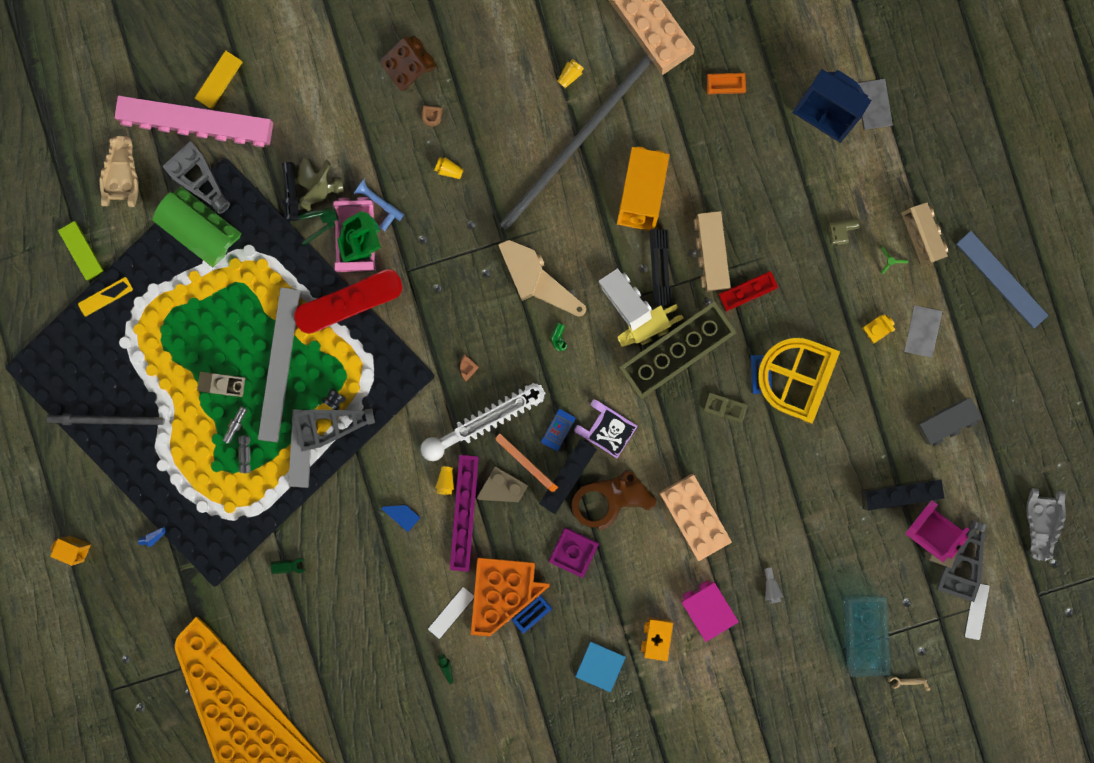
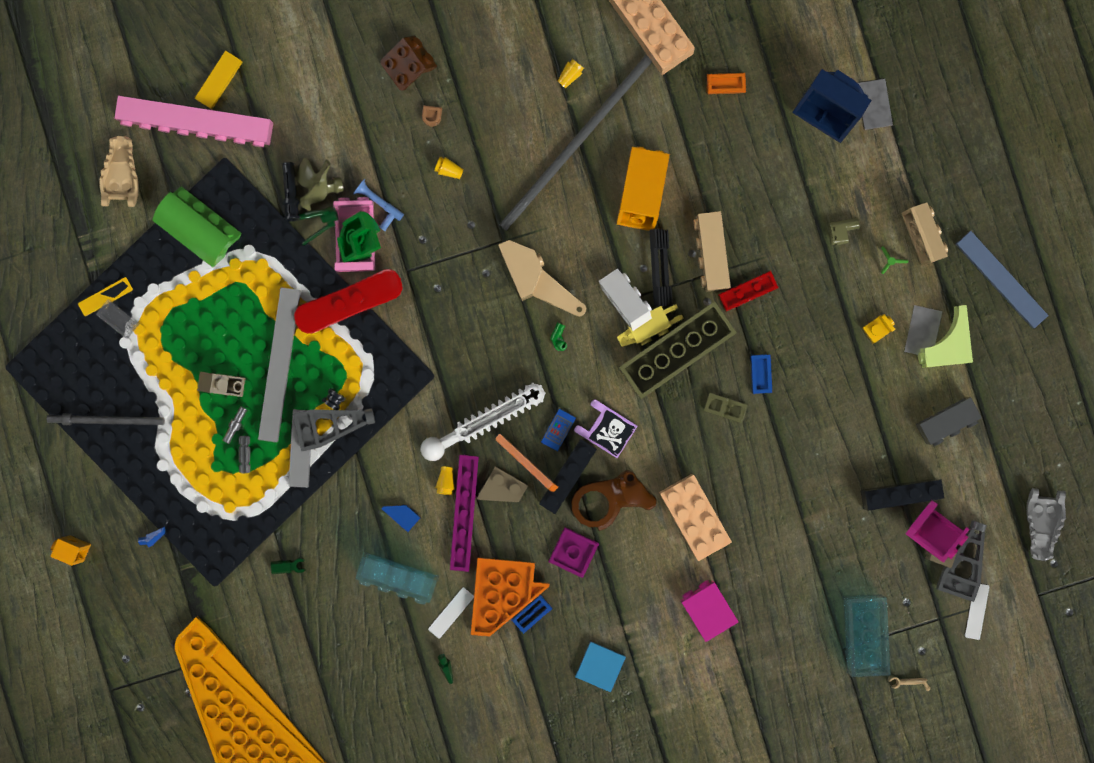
(81, 250): lime tile -> none
(117, 319): none -> clear tile
(185, 161): dark grey plate -> none
(397, 578): none -> clear light blue brick
(467, 368): nougat tile -> none
(657, 650): light orange brick -> none
(772, 591): light grey cone -> none
(819, 385): yellow window -> none
(953, 347): none -> yellowish green arch

